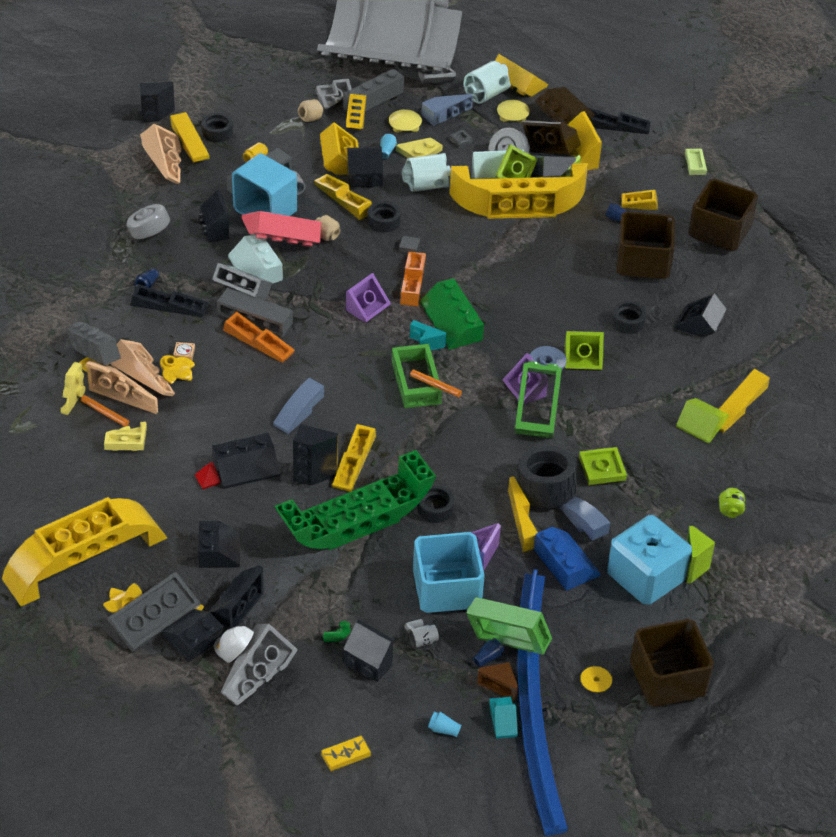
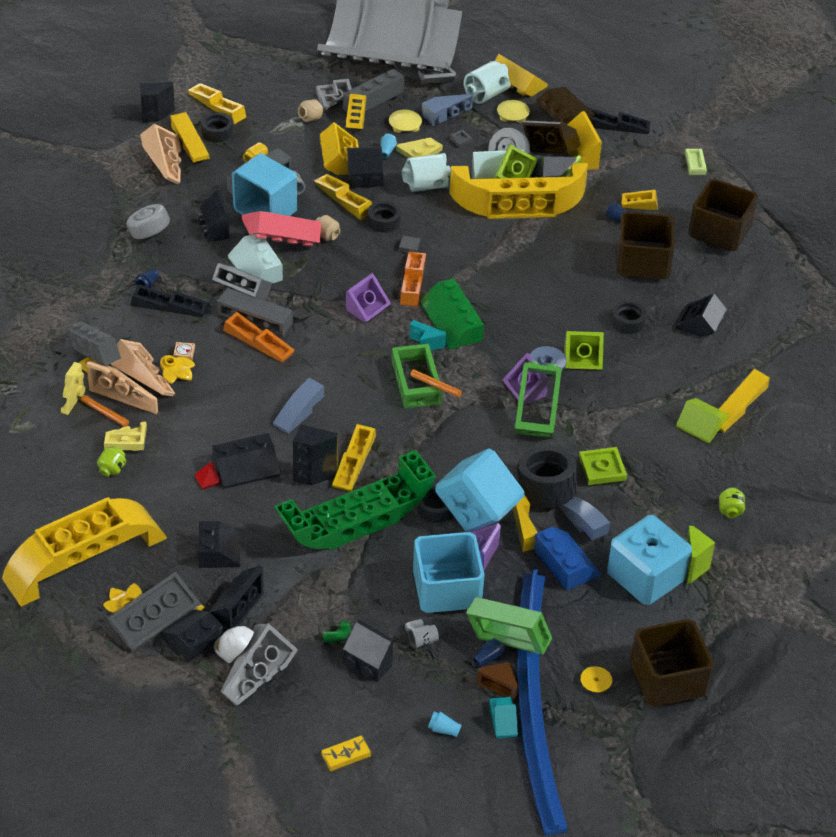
(111, 461): none -> lime head
(215, 101): none -> yellow slope
(479, 490): none -> medium azure plate

